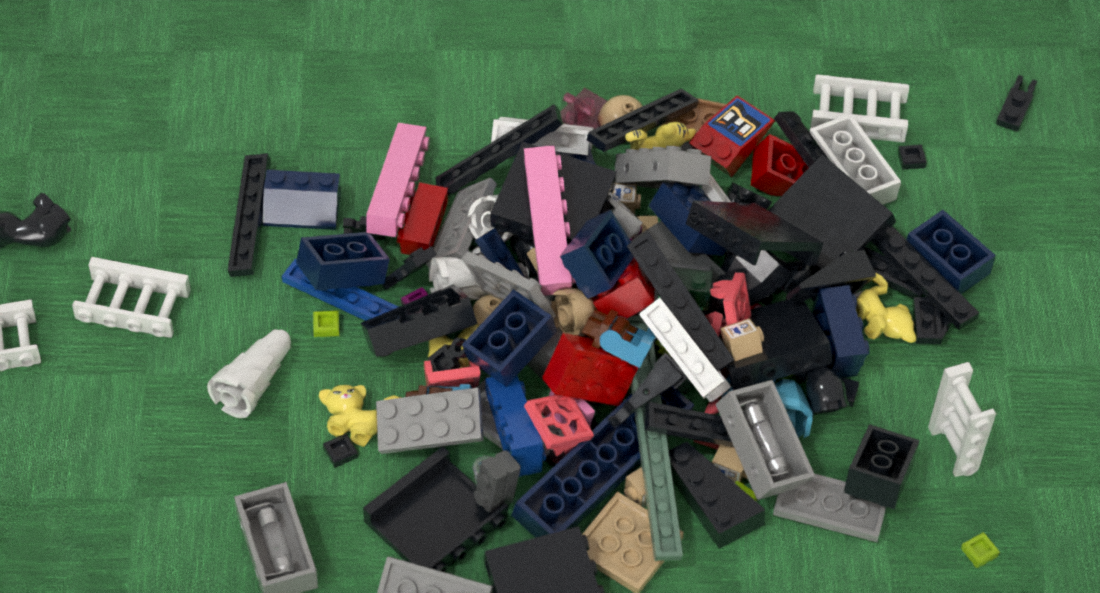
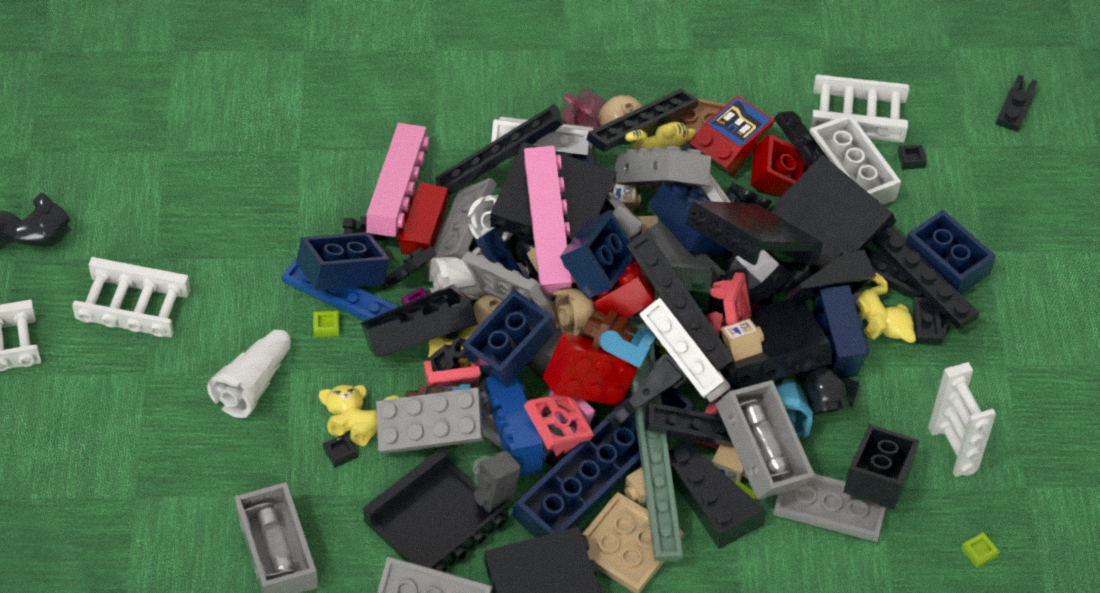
(248, 216): black plate -> none
(301, 199): slope -> none

